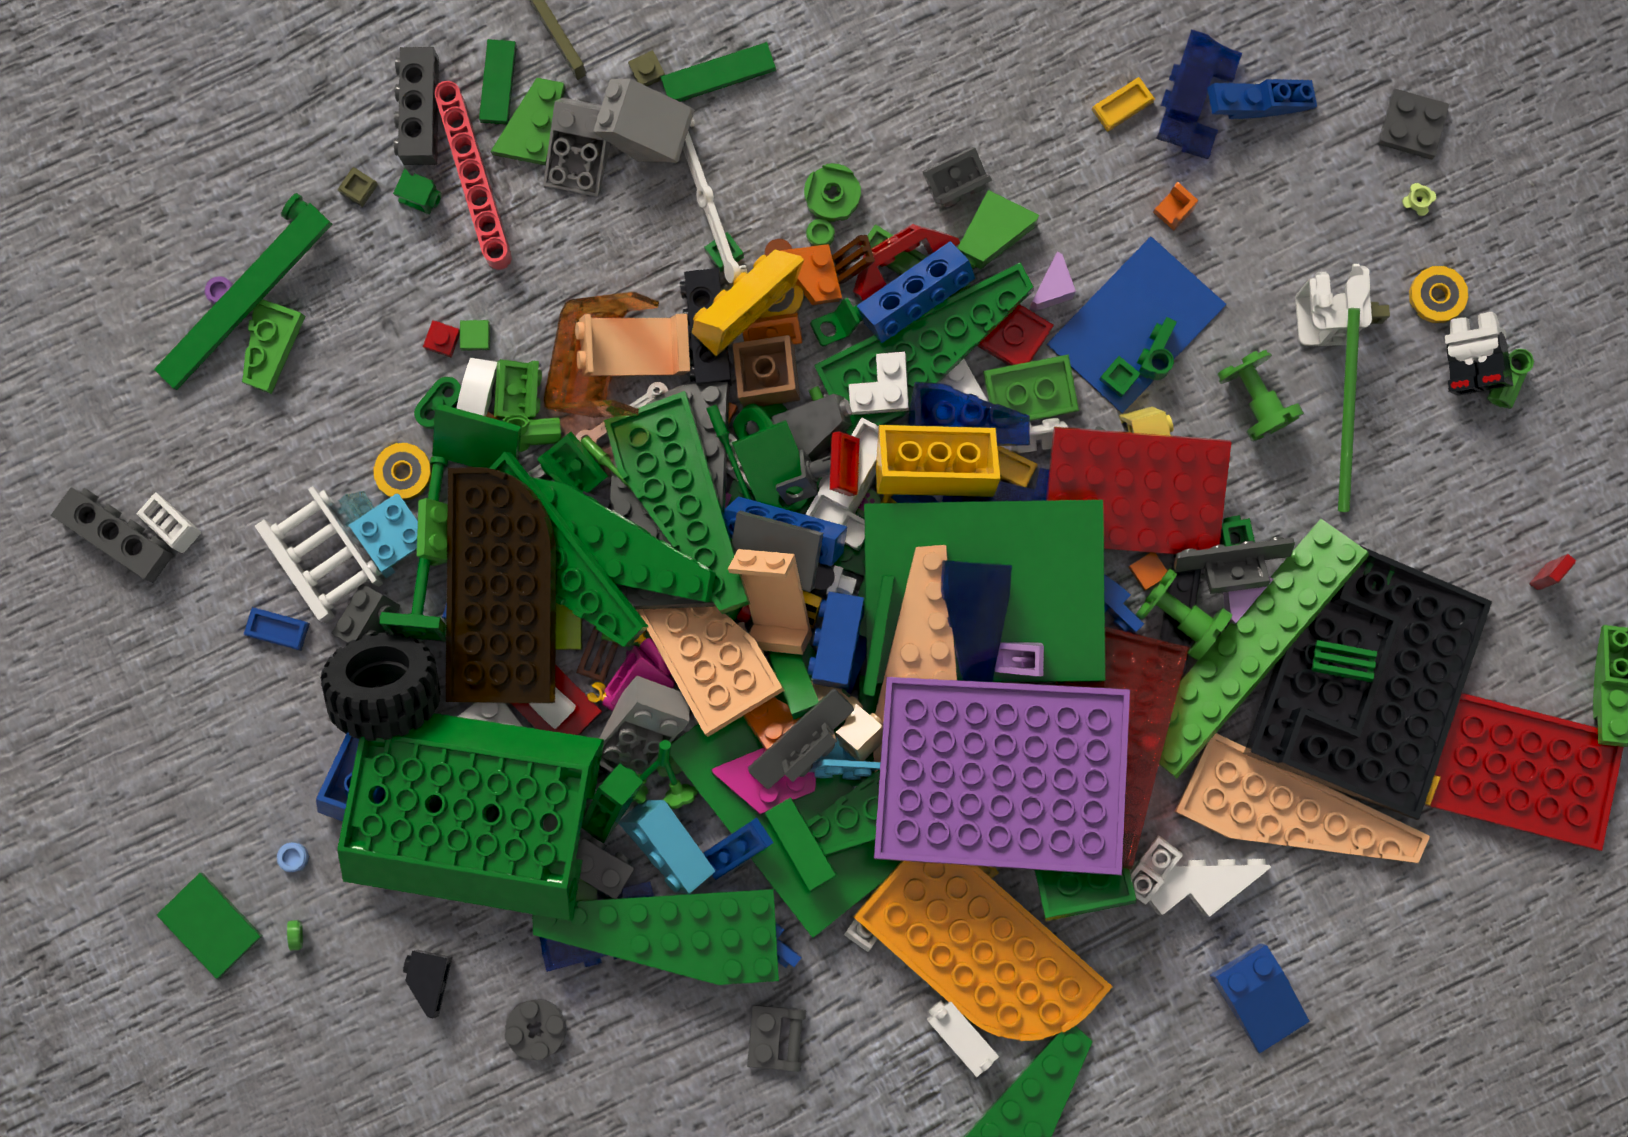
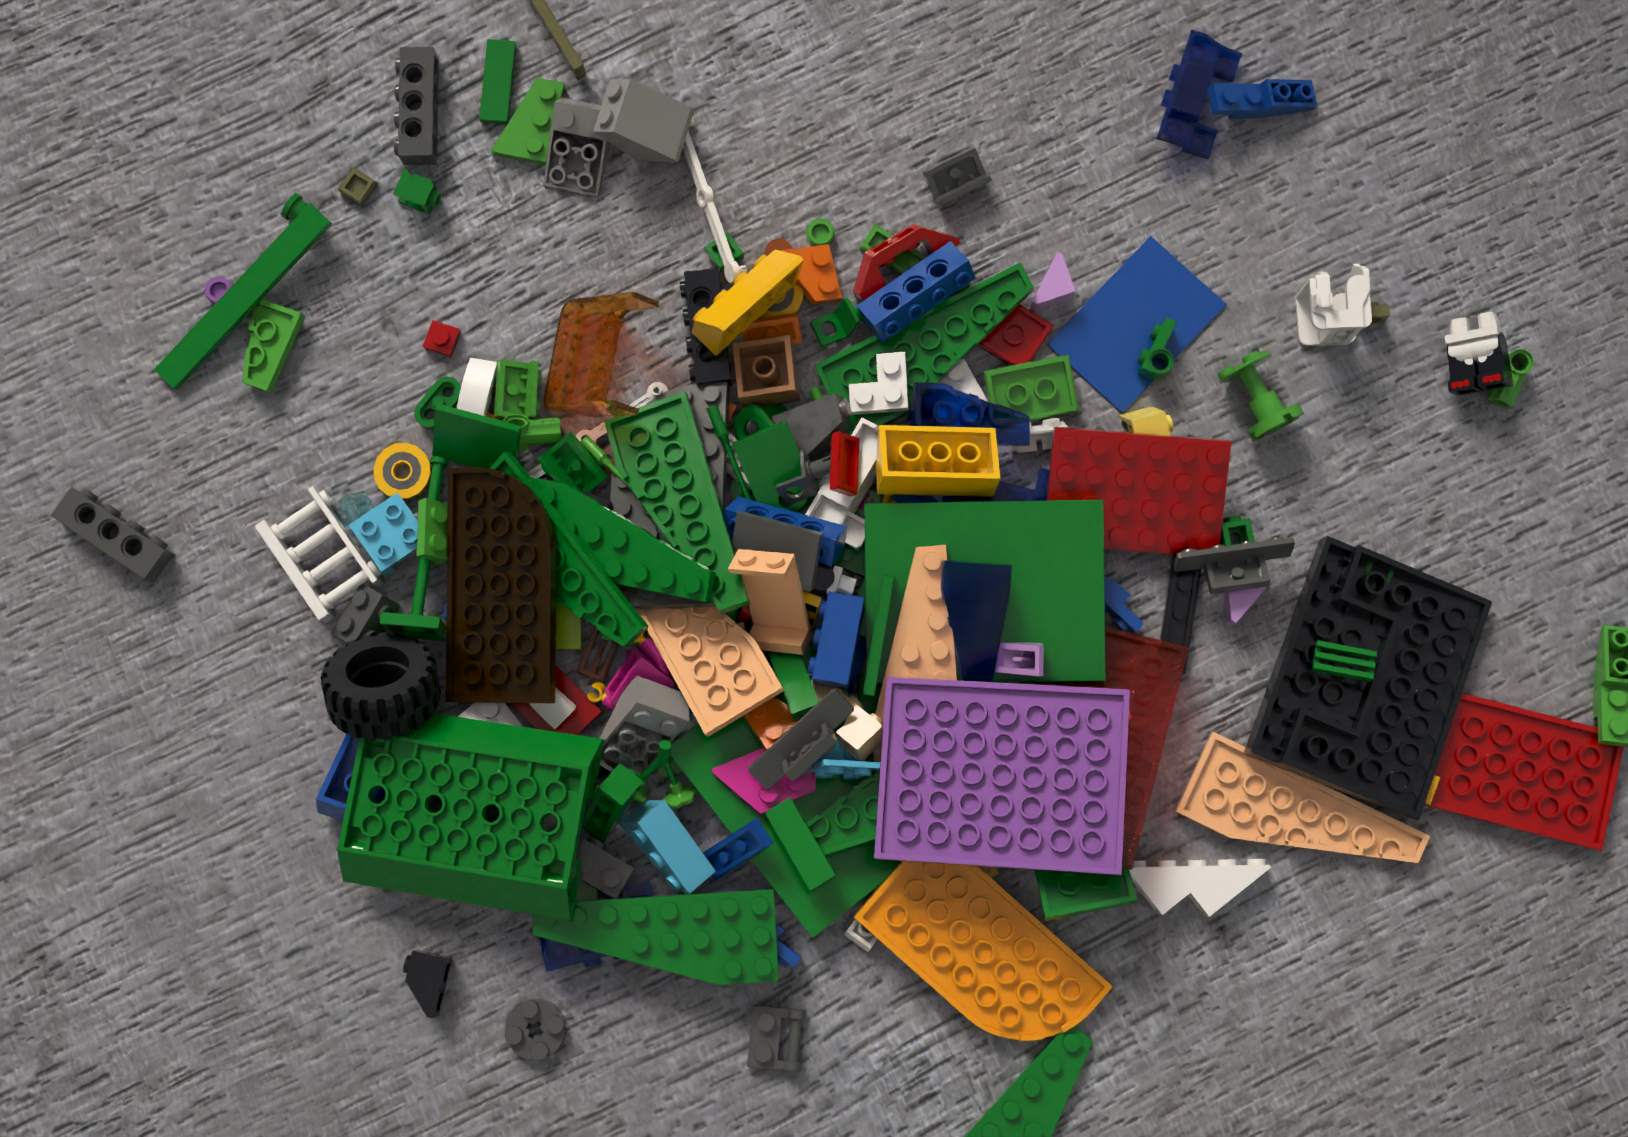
(182, 534): white slope -> none
(209, 925): green tile -> none
(276, 629): blue tile -> none
(292, 857): light blue tile -> none
(295, 935): bright green tile -> none
(467, 163): coral beam -> none
(474, 335): bright green tile -> none
(633, 346): light nougat panel -> none
(646, 68): olive plate -> none
(719, 73): green tile -> none
(823, 179): bright green plate -> none
(846, 275): reddish brown tile -> none
(962, 1037): white brick -> none
(995, 229): bright green slope -> none
(1015, 468): yellow tile -> none
(1120, 376): green plate -> none
(1123, 104): yellow tile -> none
(1148, 570): orange tile -> none
(1153, 868): white slope -> none
(1176, 206): orange panel -> none
(1192, 621): bright green piece -> none
(1258, 641): bright green plate -> none
(1260, 997): blue slope -> none
(1349, 409): bright green piece -> none
(1413, 124): dark grey plate -> none
(1425, 193): yellowish green plate -> none
(1450, 283): yellow tile -> none
(1553, 572): red tile -> none

